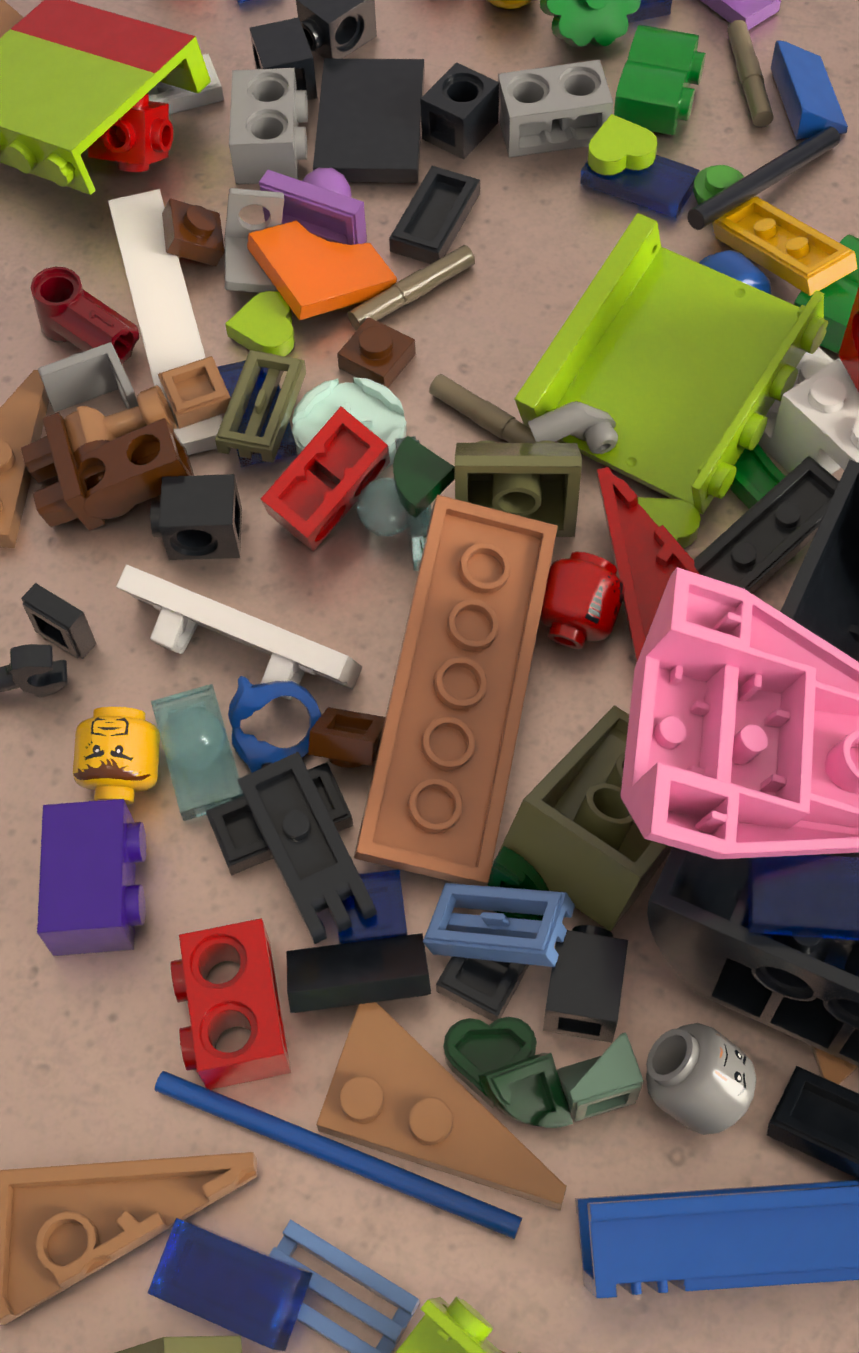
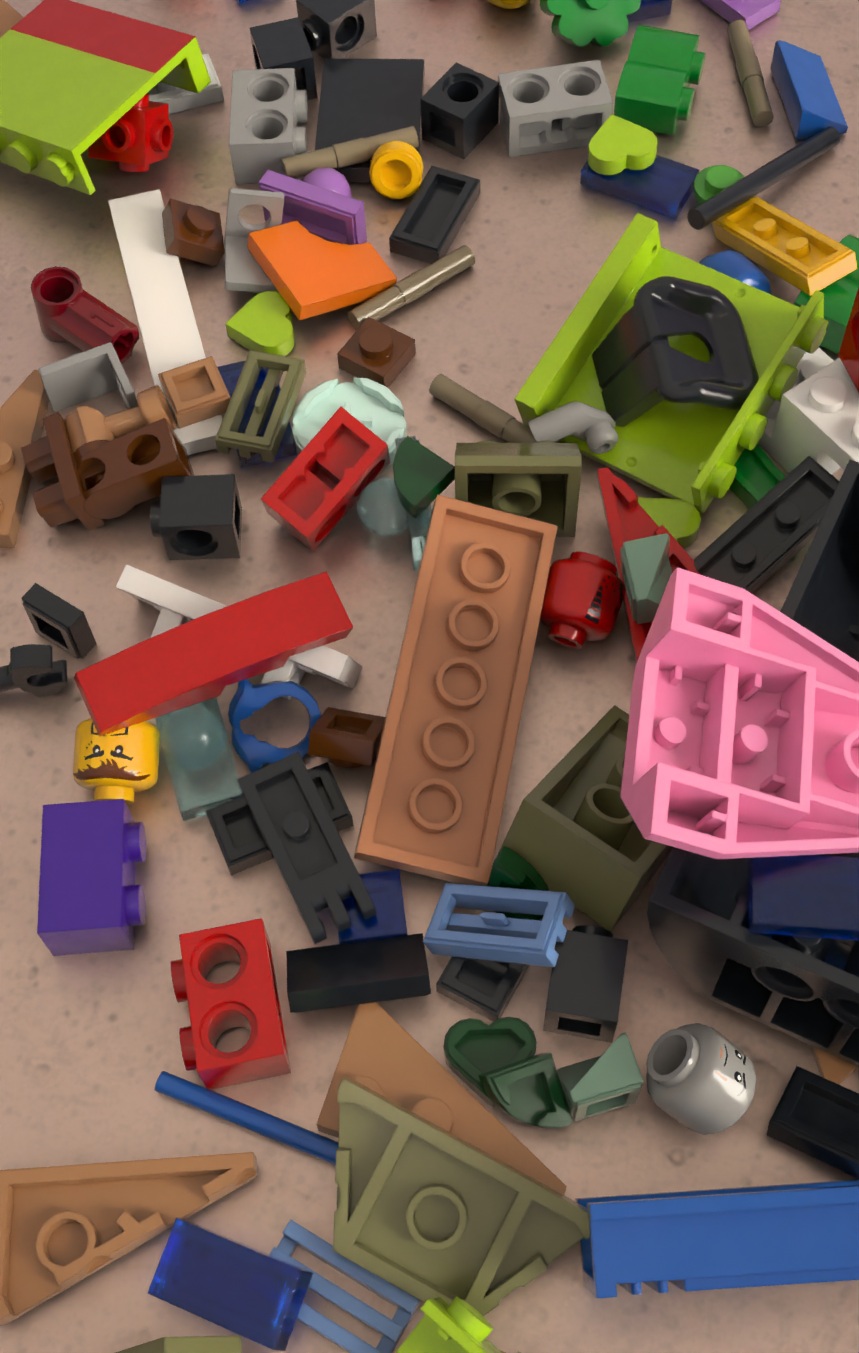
(212, 652): none -> red slope
(345, 153): none -> dark tan piece
(396, 170): none -> yellow tile
(439, 1209): none -> olive wing
(641, 368): none -> black piece
(645, 574): none -> sand green slope

